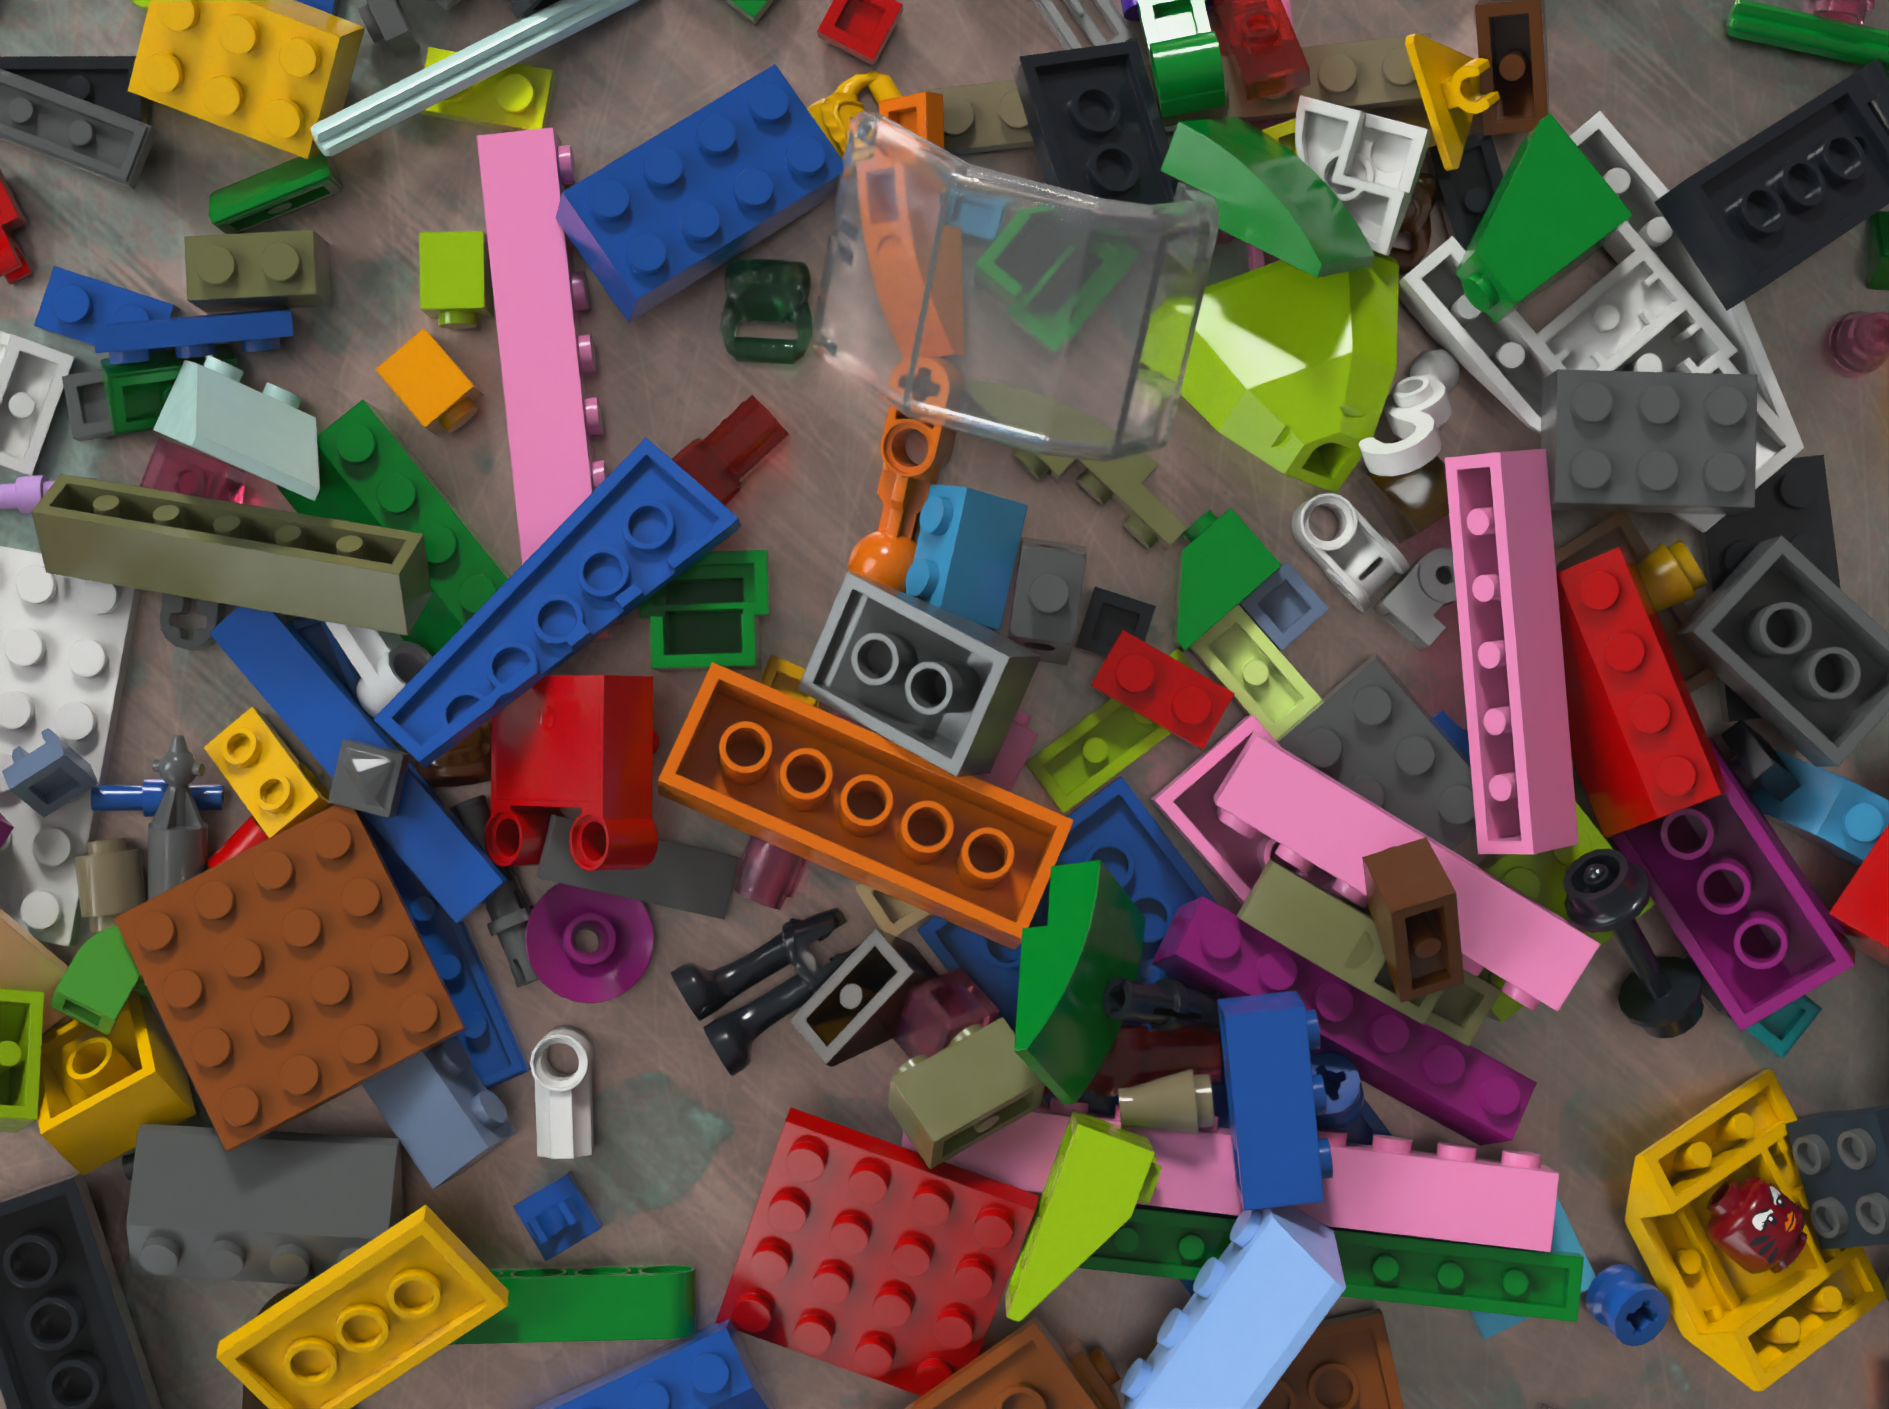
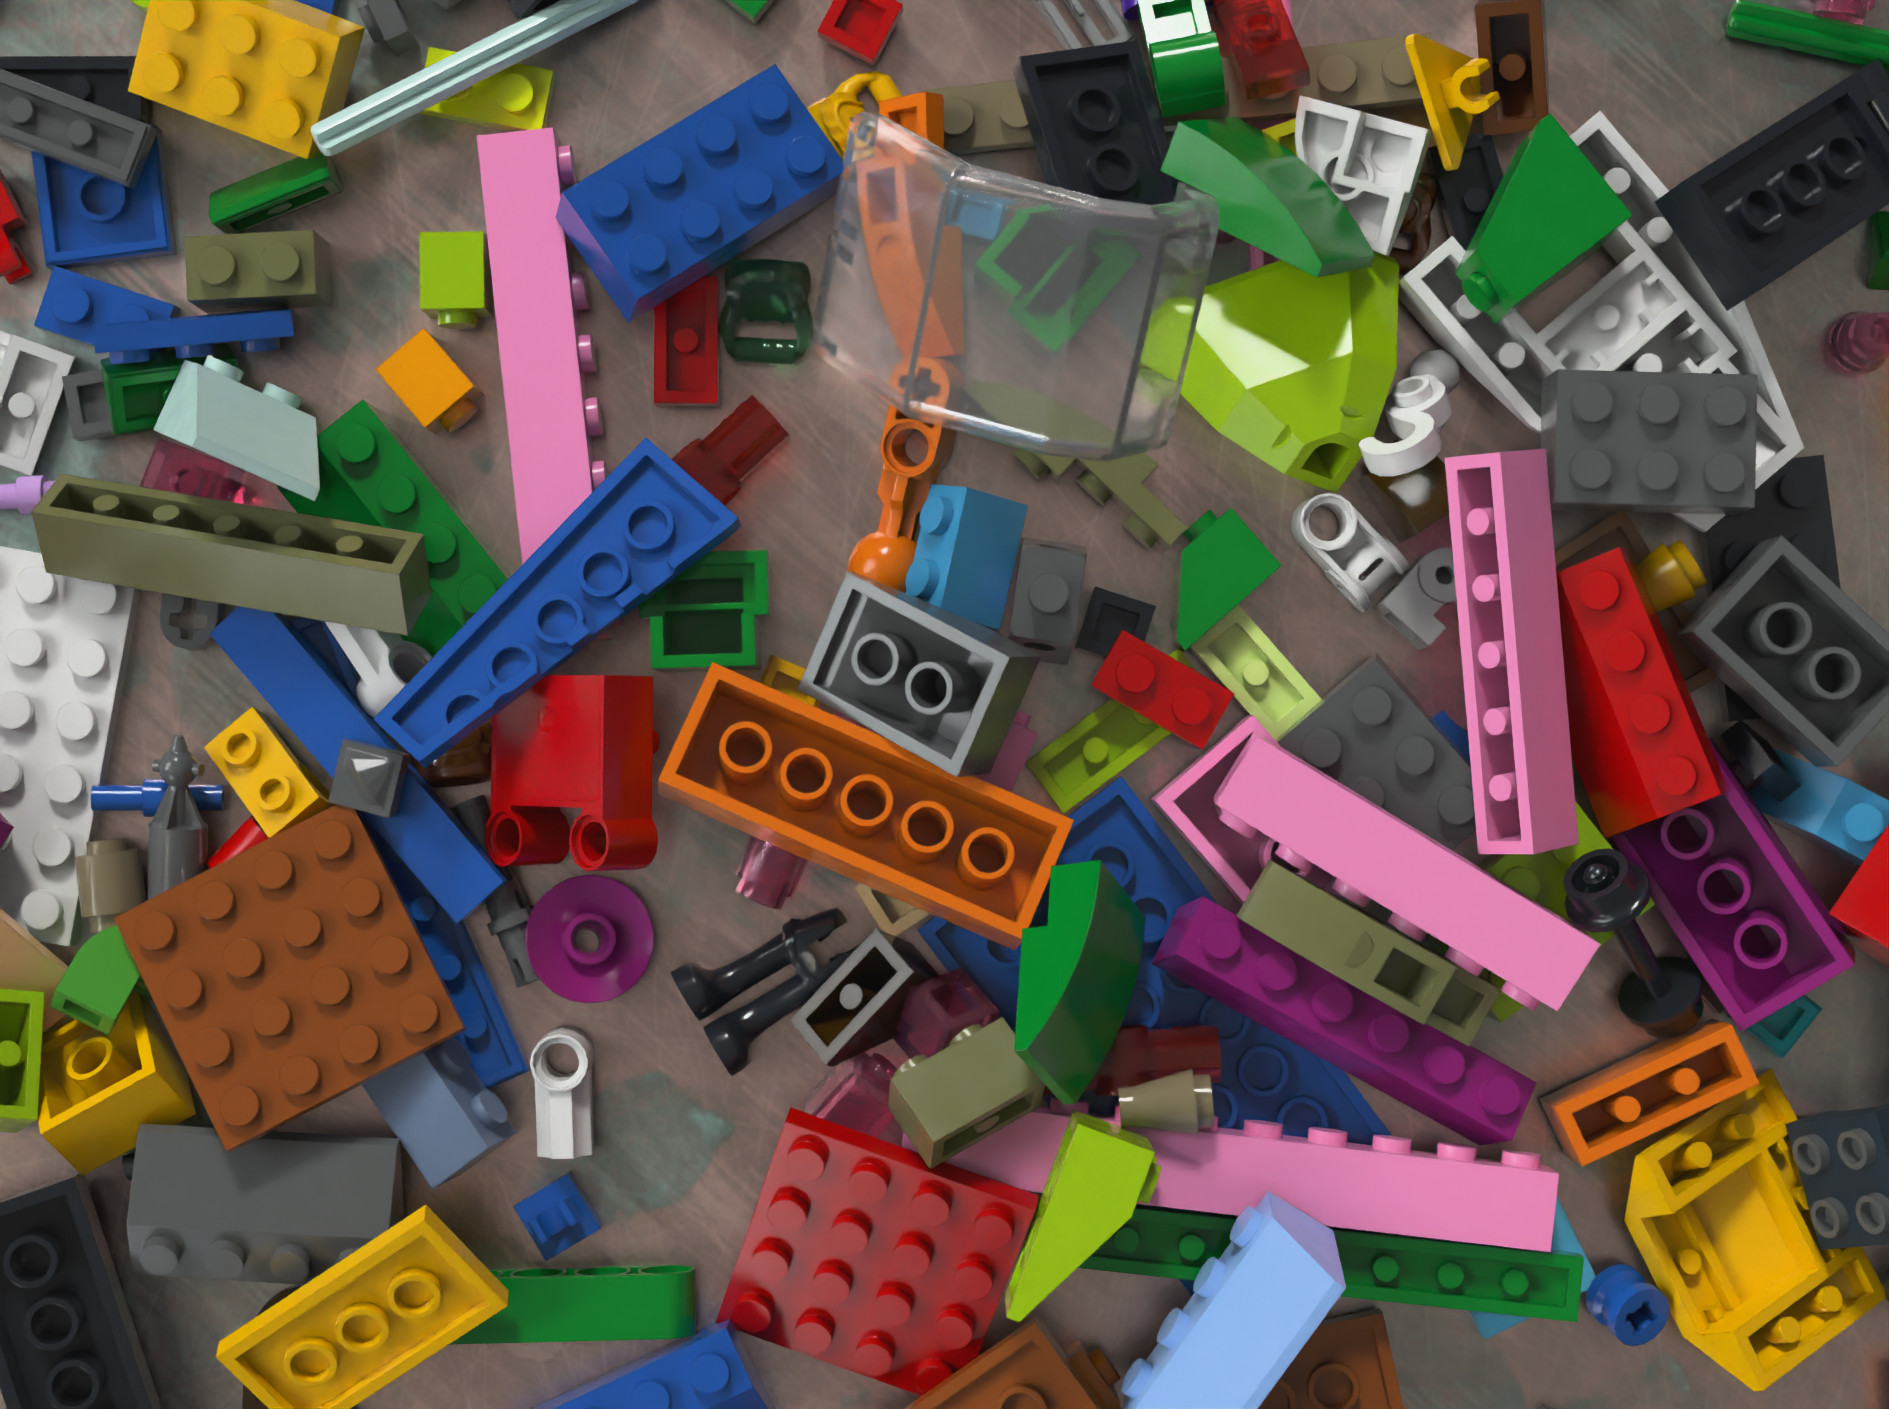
(49, 774): sand blue tile -> none
(100, 221): none -> blue tile
(676, 878): dark grey tile -> none
(688, 346): none -> red plate
(855, 1094): none -> clear pink brick
(1162, 1004): black pin -> none
(1274, 1099): blue brick -> none
(1283, 606): sand blue plate -> none
(1342, 1101): blue wheel -> none
(1415, 918): reddish brown slope -> none
(1649, 1091): none -> orange brick
(1756, 1225): dark red head -> none

